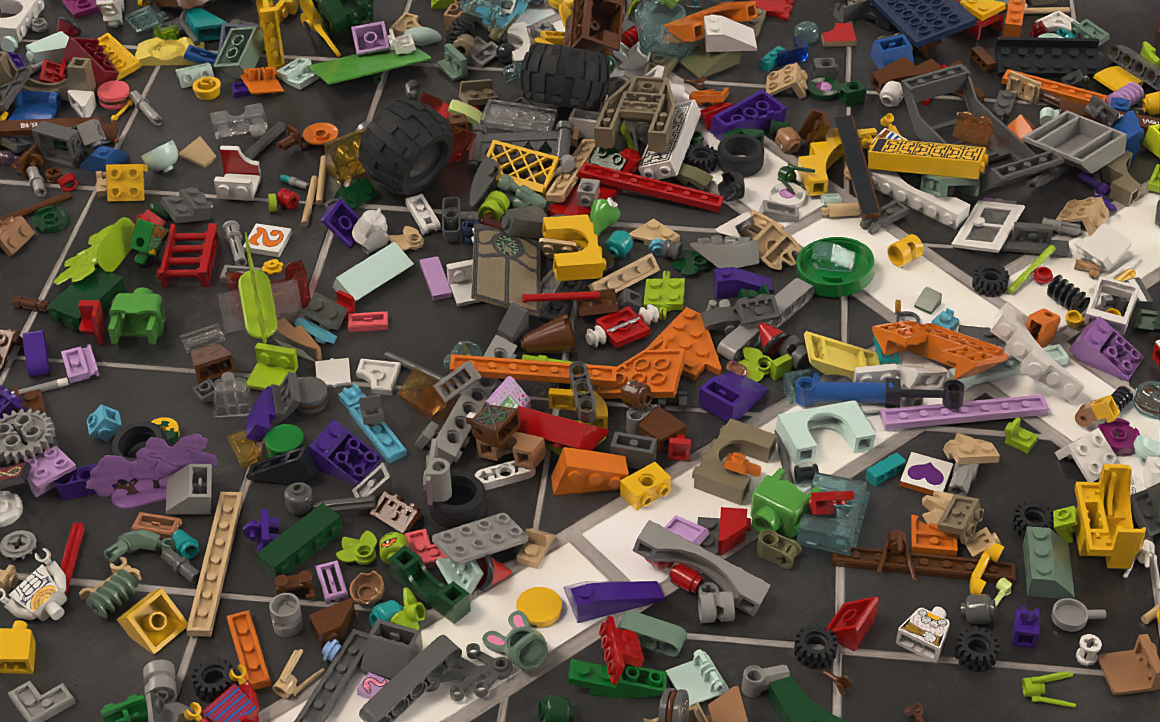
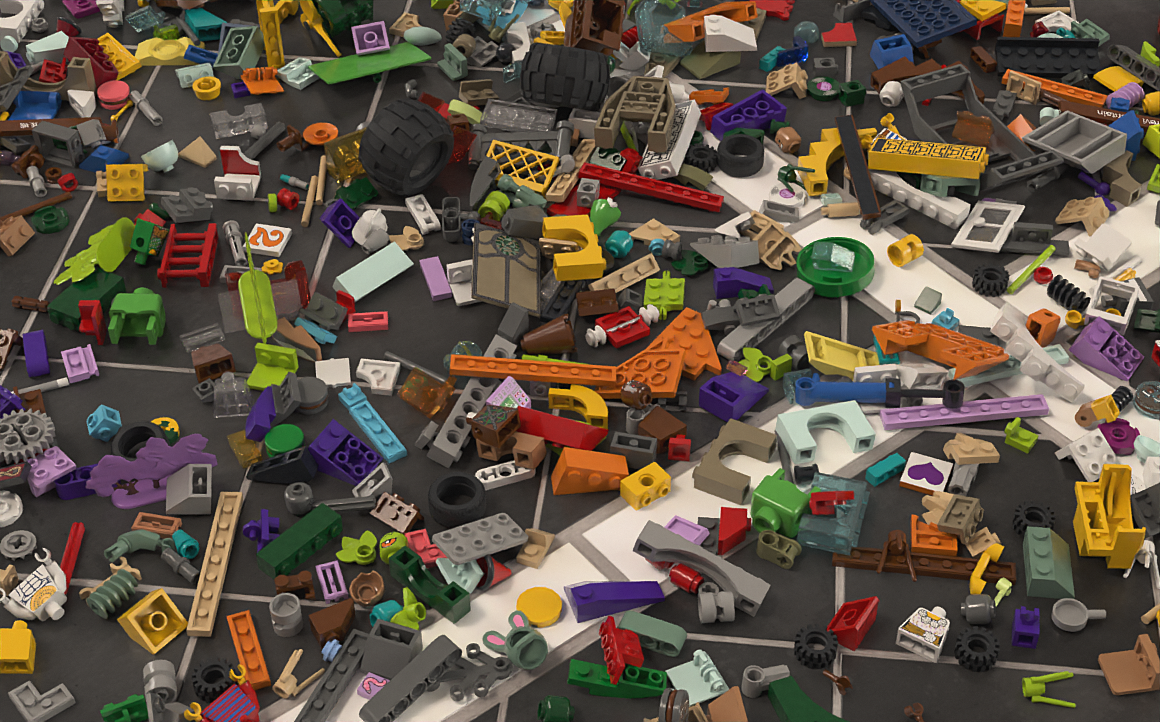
(371, 410): dark grey bracket -> none
(401, 44): white bracket -> none
(436, 480): light grey piece -> none
(475, 376): light grey slope -> none
(560, 296): red bar -> none
(582, 400): dark grey beam -> none
(699, 83): reddish brown hand -> none
(732, 186): black hair -> none
(737, 463): orange hinge -> none
(771, 338): red hat -> none
(815, 127): reddish brown bracket -> none
(1062, 227): light grey axle -> none
(1064, 522): lime bracket -> none
(1085, 643): white bush -> none
(1101, 111): dark grey hips -> none

